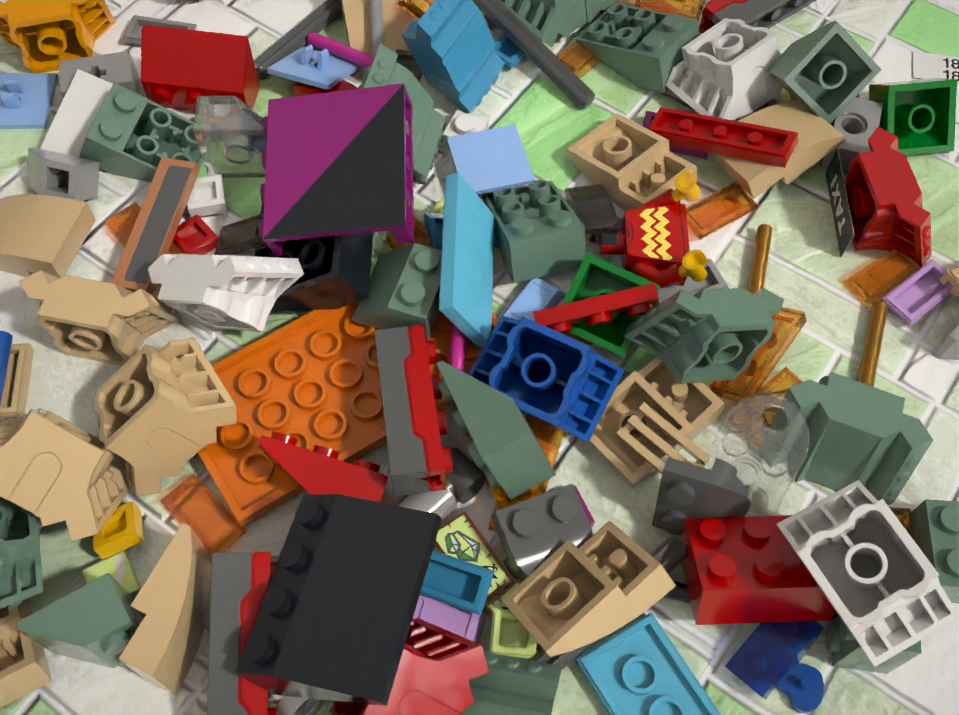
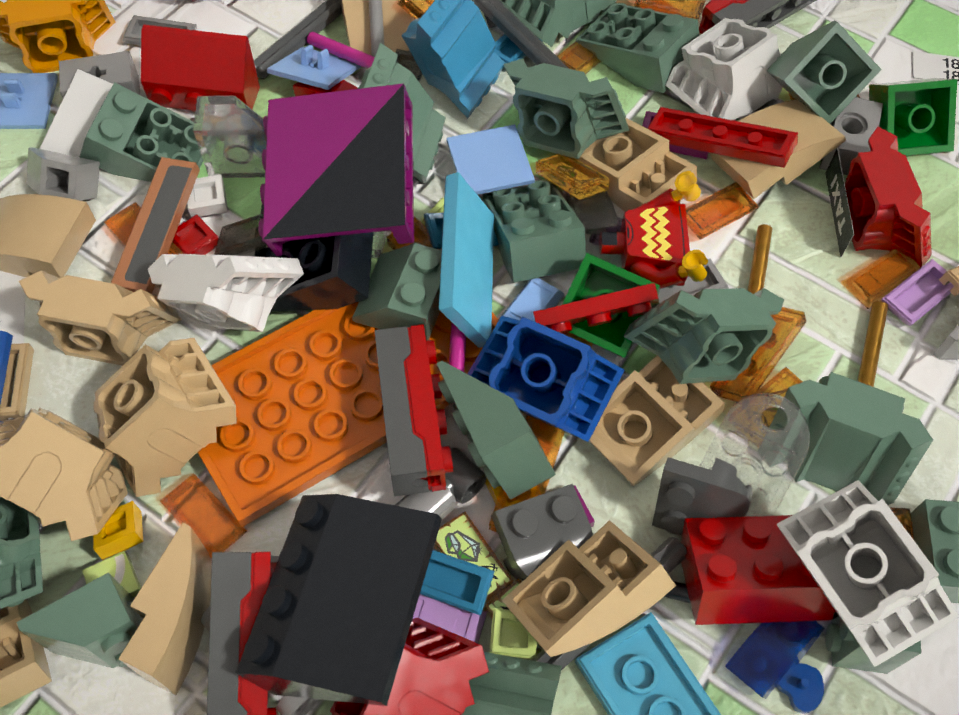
(321, 471): red slope -> none
(464, 123): white plate -> none
(563, 109): none -> sand green slope
(572, 176): none -> clear orange tile
(635, 422): tan tile -> none

